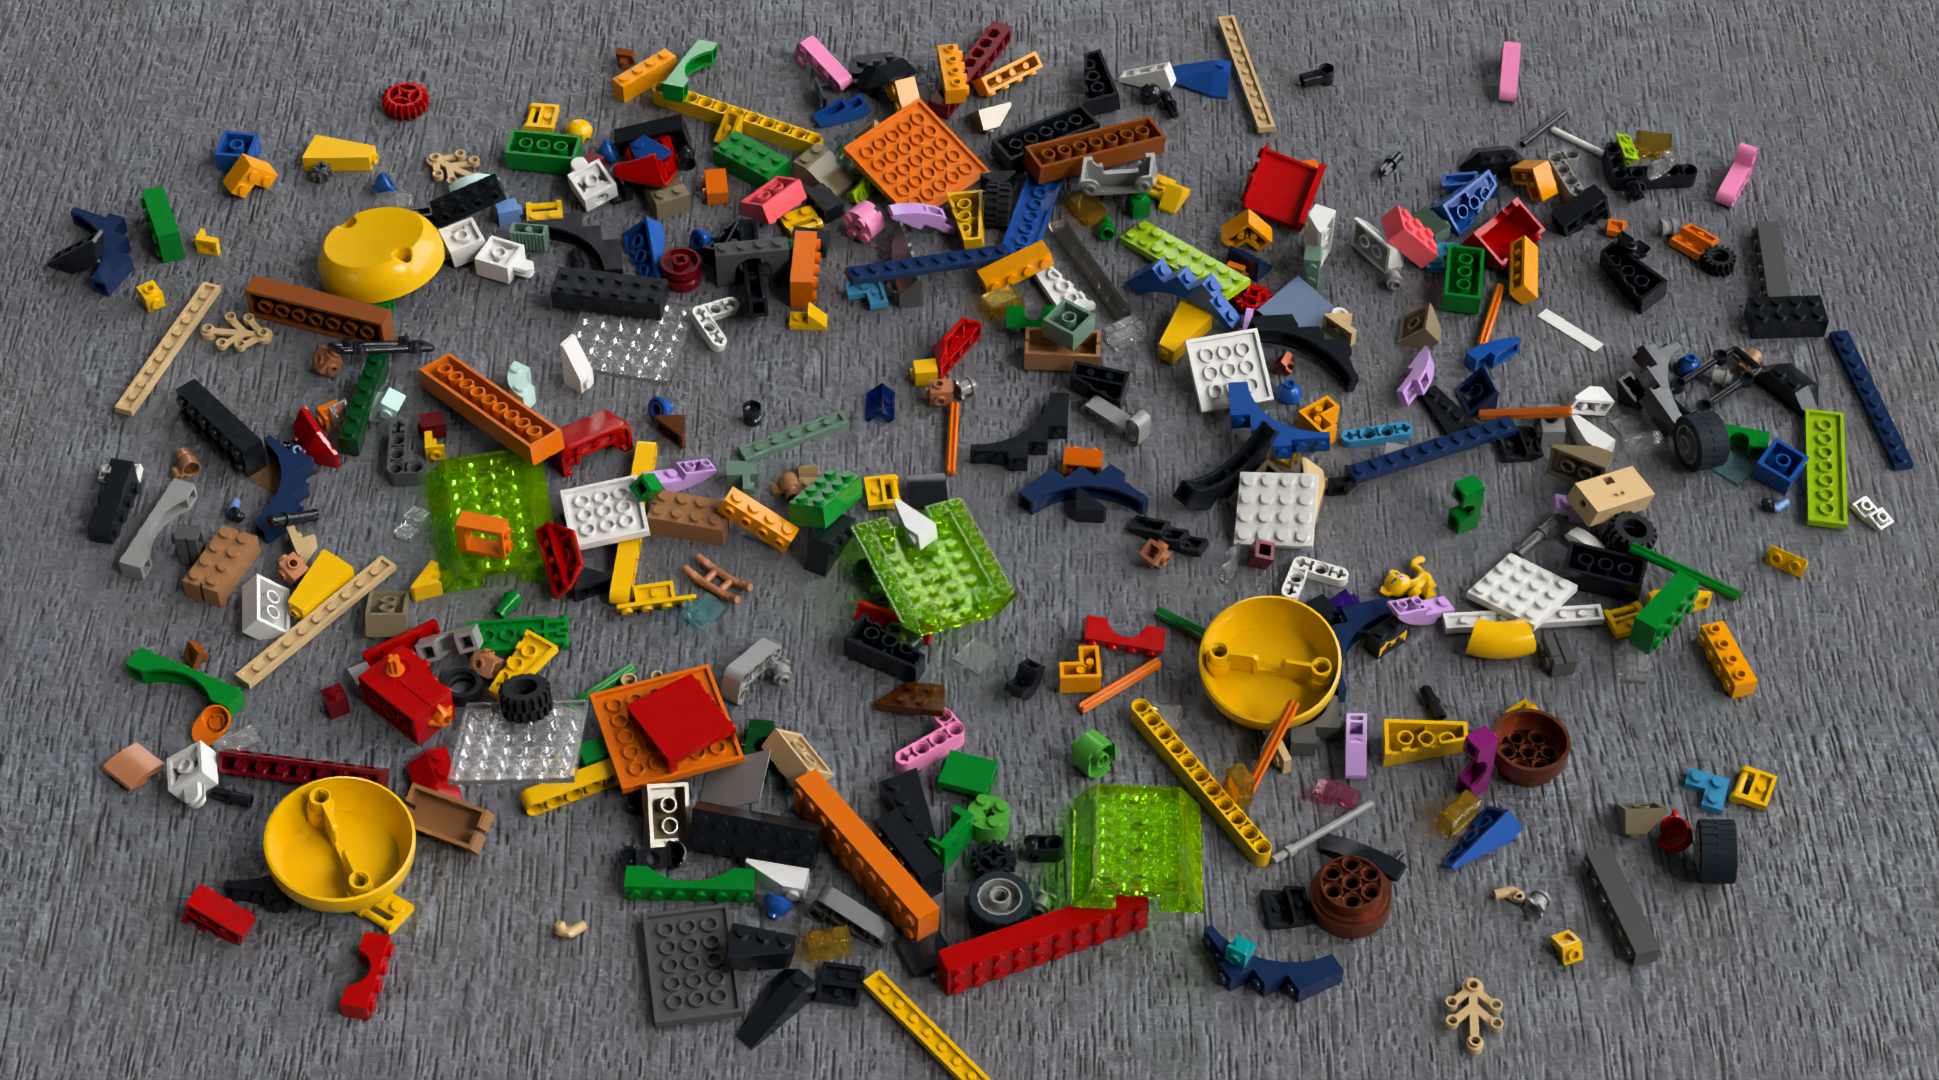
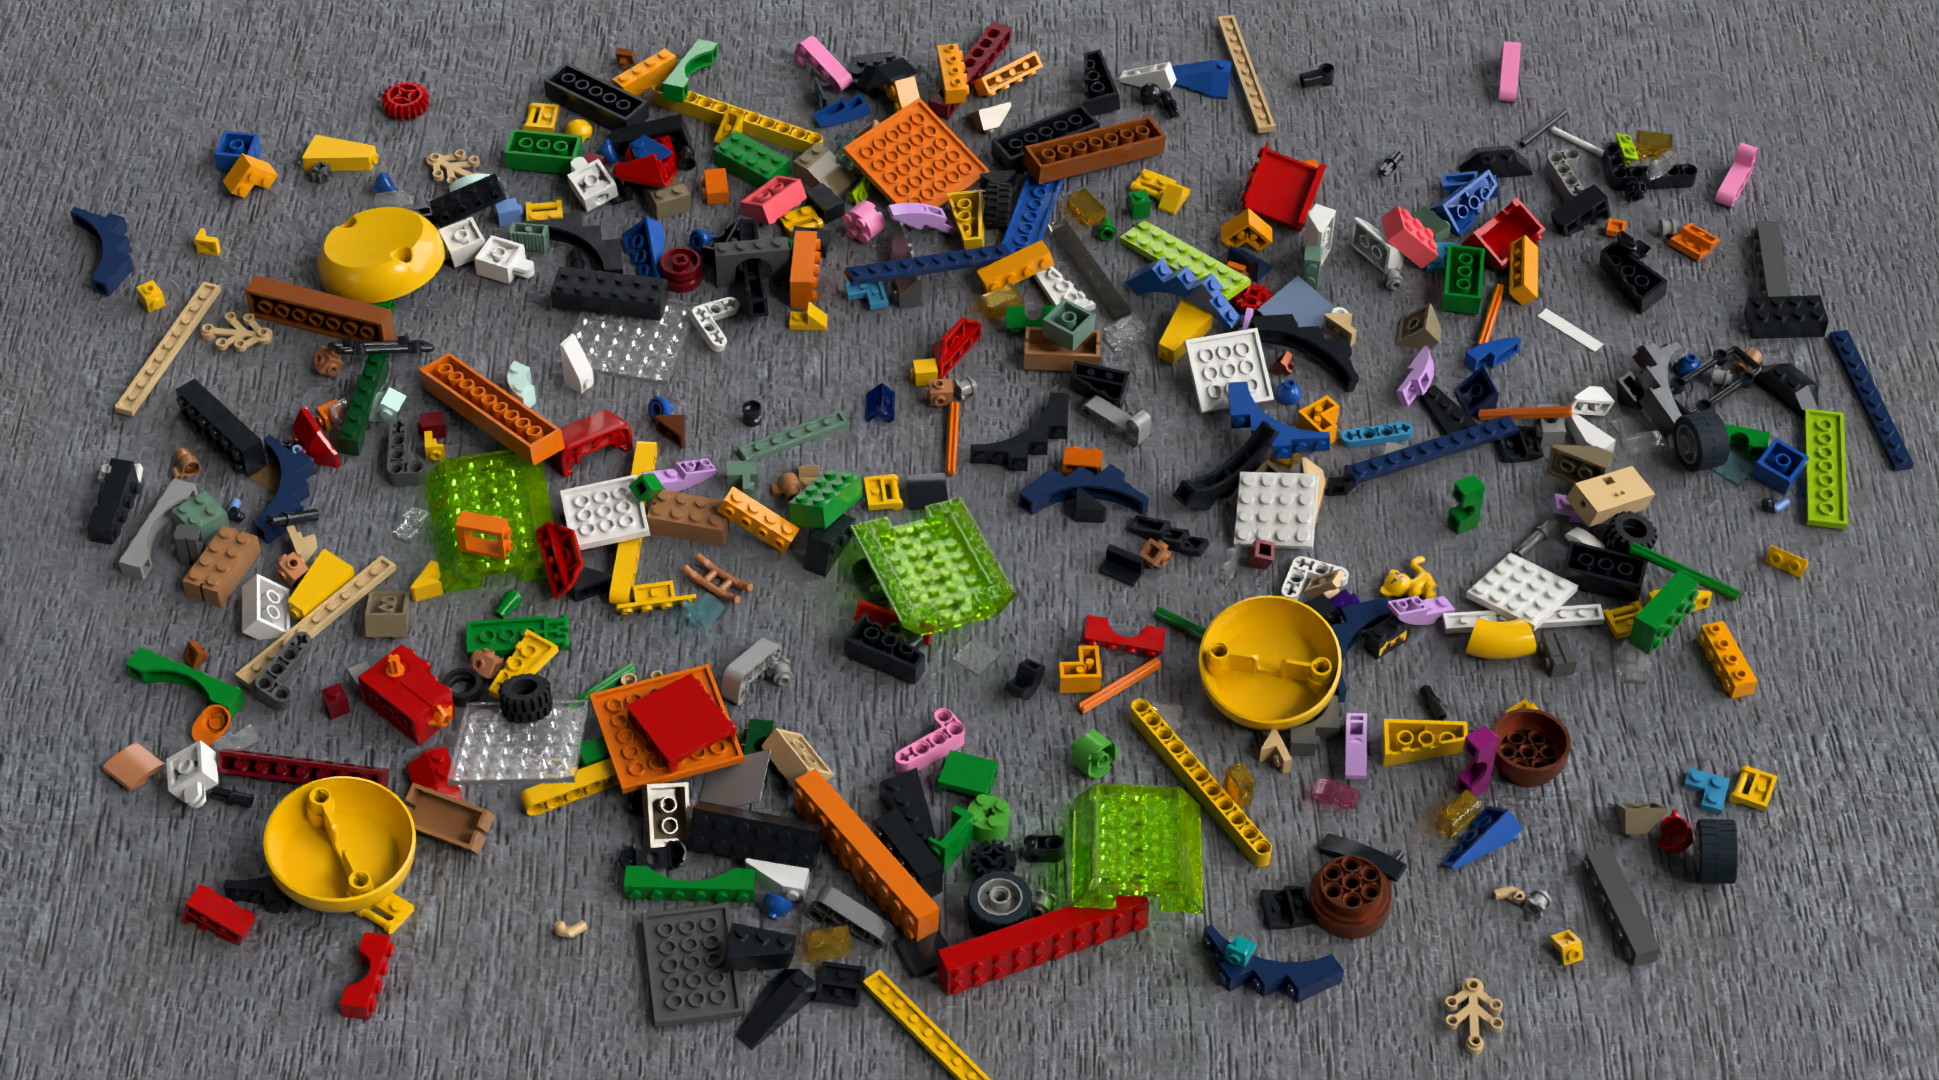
(80, 254): black wedge -> none
(161, 224): green brick -> none
(202, 511): none -> sand green brick
(285, 667): none -> dark grey beam
(408, 639): red plate -> none
(461, 639): light grey arch -> none
(595, 97): none -> black brick
(915, 699): reddish brown wing -> none
(916, 527): white slope -> none
(1122, 181): light grey windscreen -> none
(1122, 565): none -> black panel
(1274, 741): orange axle -> none
(1291, 849): light grey bar -> none
(1325, 584): none -> tan slope
(1537, 178): light orange brick -> none
(1718, 253): black tyre -> none
(1874, 517): white slope -> none

